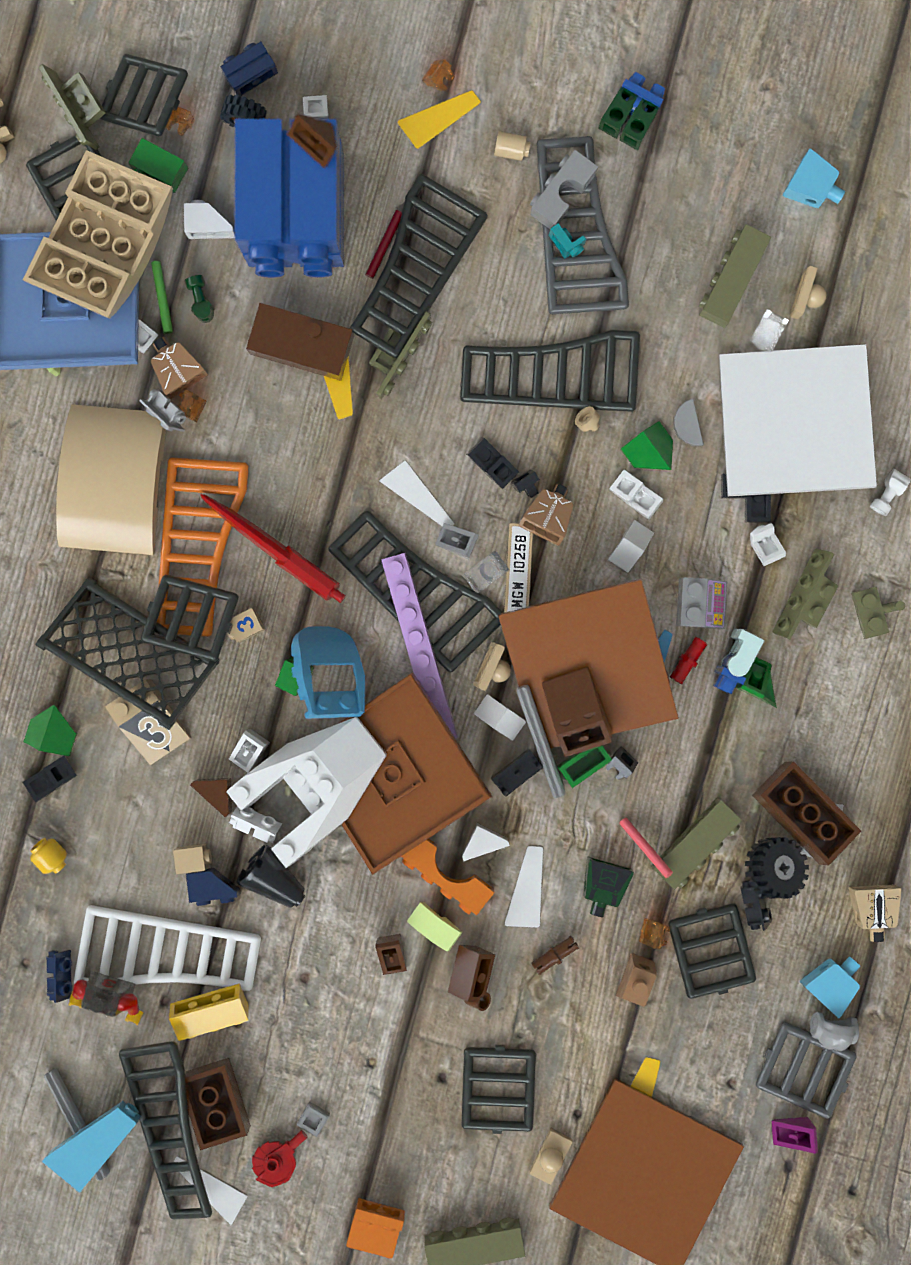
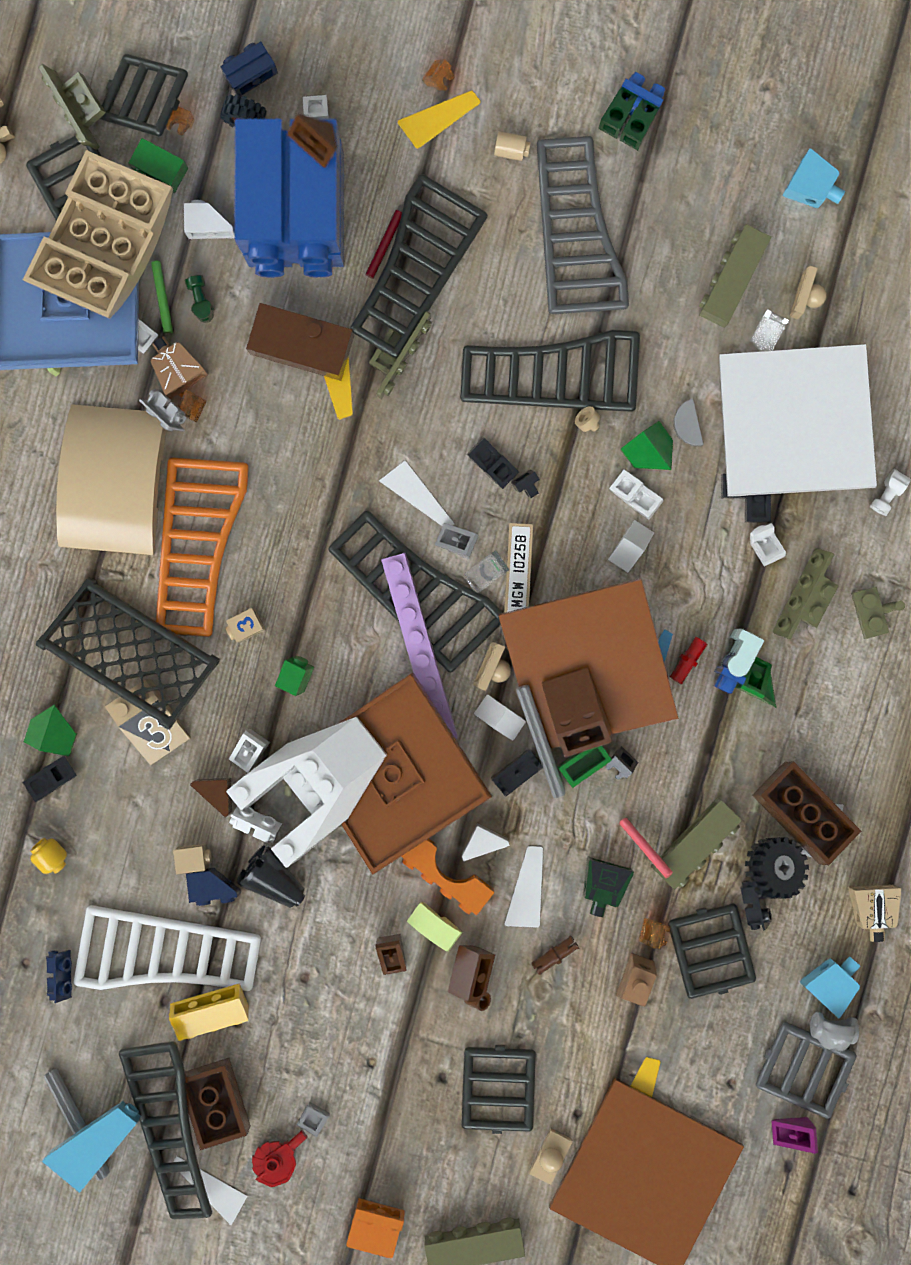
(106, 996): clear smoke torso -> none
(192, 647): pearl dark grey bar -> none
(285, 557): red piece -> none
(327, 647): dark azure slope -> none
(549, 515): medium nougat torso -> none
(562, 241): teal bracket -> none
(575, 173): light grey arch -> none
(701, 603): light grey slope -> none

